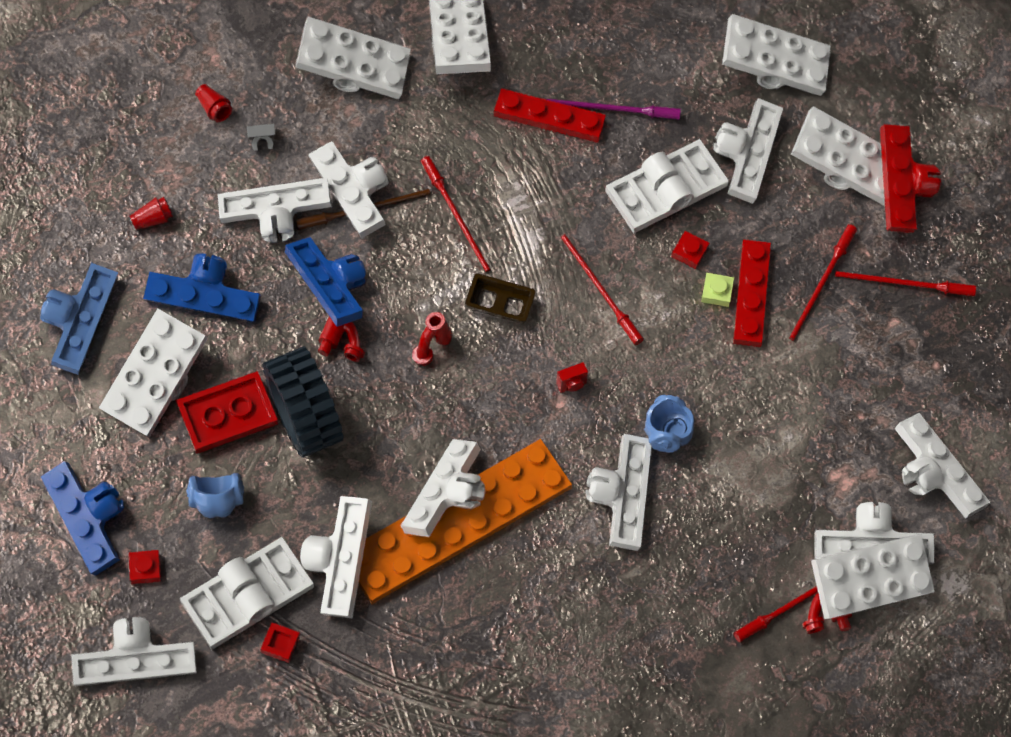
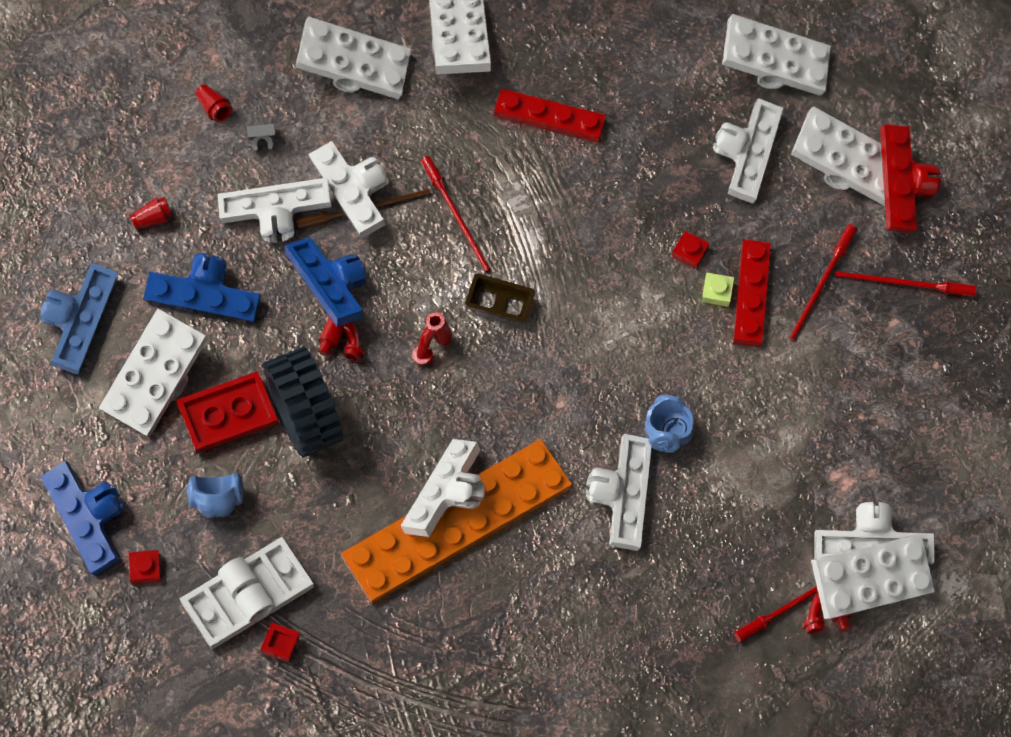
(133, 657): white plate -> none
(340, 556): white plate -> none
(572, 378): red plate -> none
(623, 319): red piece -> none
(652, 111): magenta piece -> none
(666, 185): white plate -> none
(938, 468): white plate -> none

